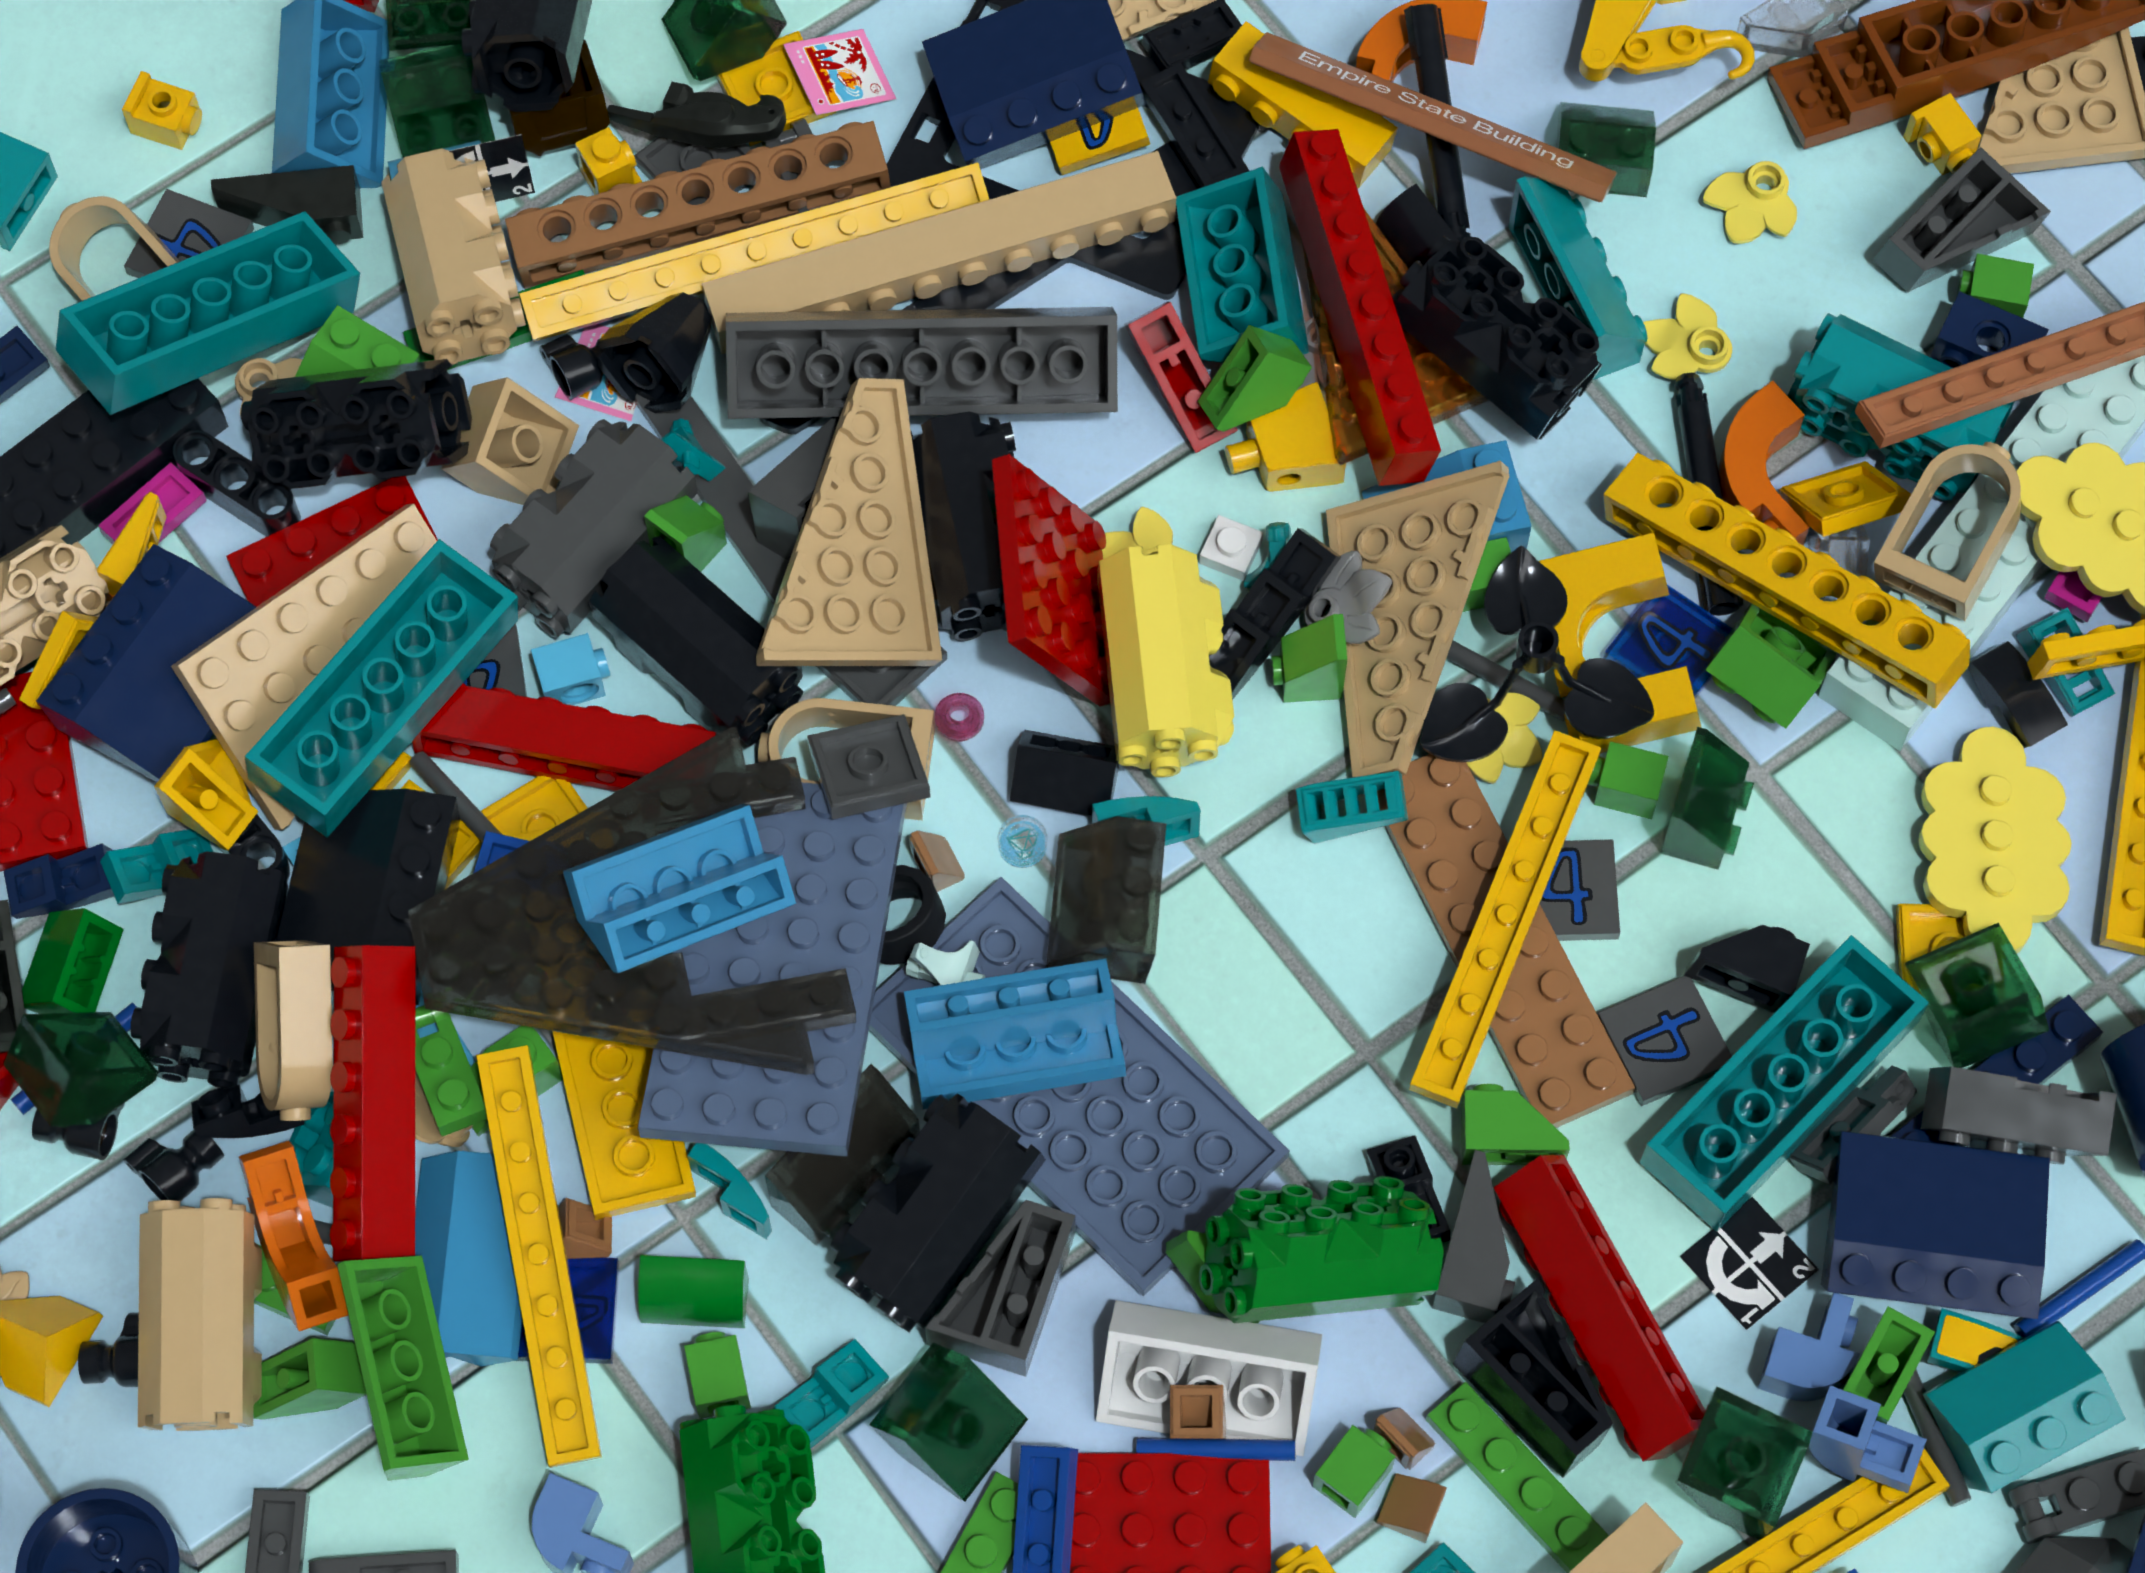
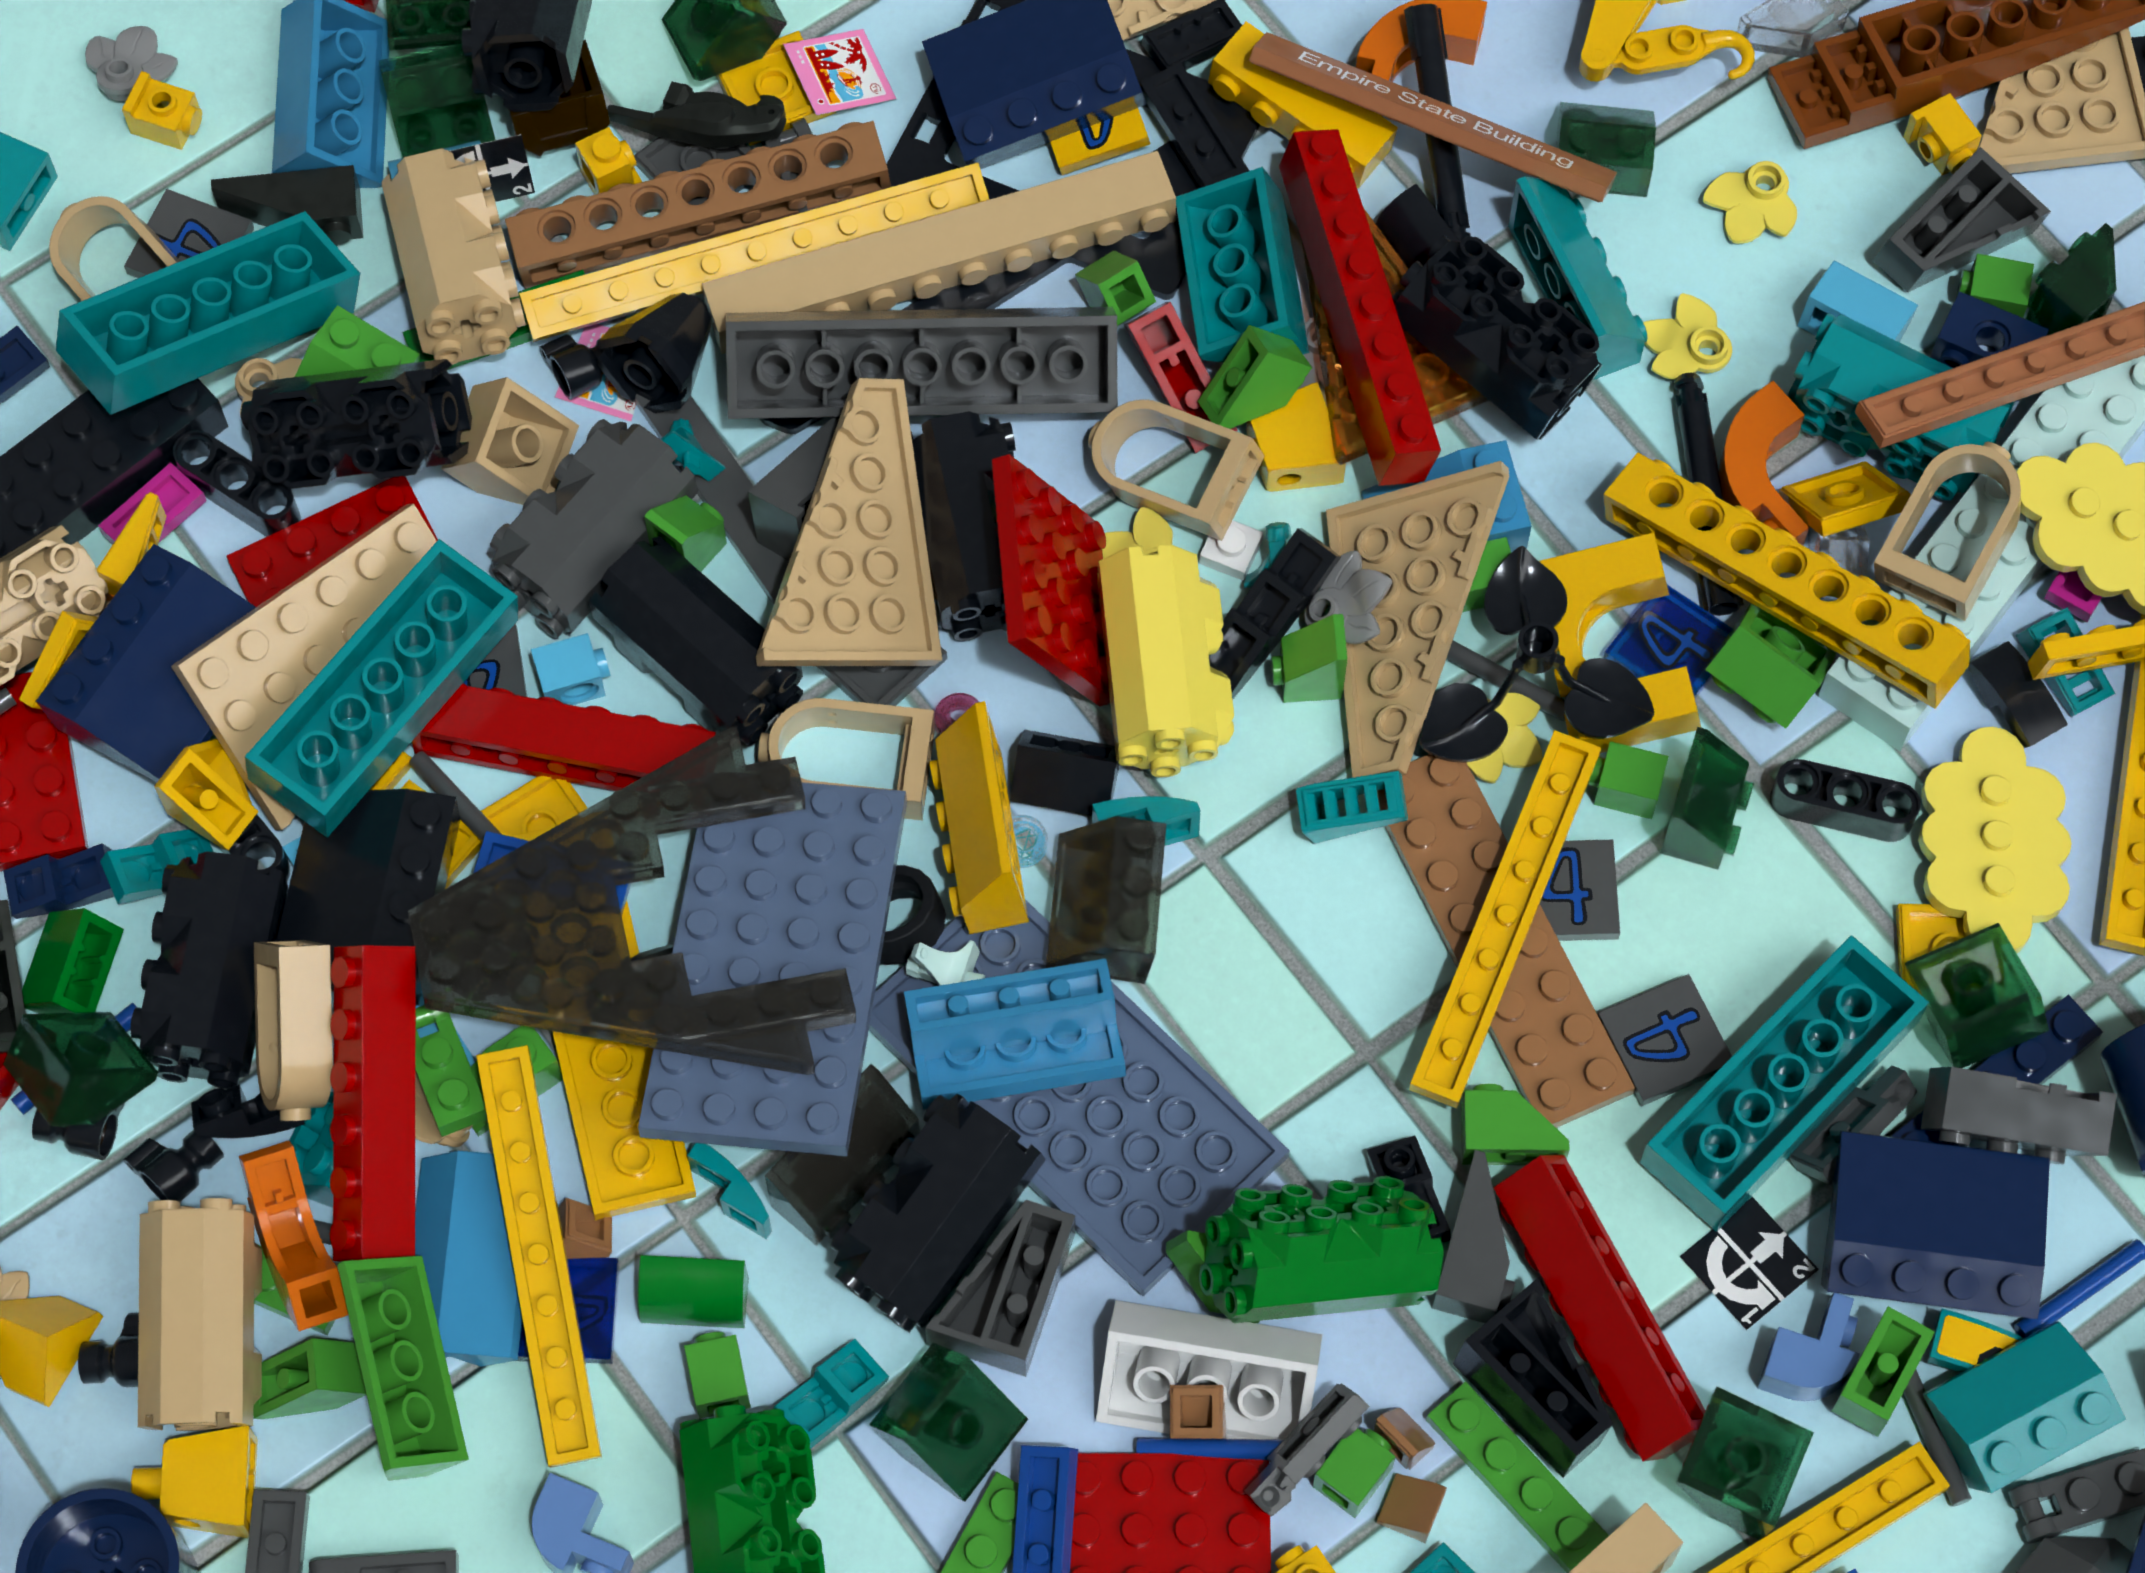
(122, 60): none -> light grey plate
(204, 1481): none -> yellow torso
(678, 888): dark azure slope -> none
(868, 766): dark grey tile -> none
(935, 859): medium nougat slope -> none
(978, 823): none -> yellow slope
(1116, 283): none -> bright green brick
(1225, 488): none -> tan window
(1305, 1448): none -> dark grey hinge
(1753, 966): black slope -> none
(1854, 1443): medium blue brick -> none
(1859, 299): none -> medium azure brick
(1867, 791): none -> black beam
(2078, 286): none -> clear green slope

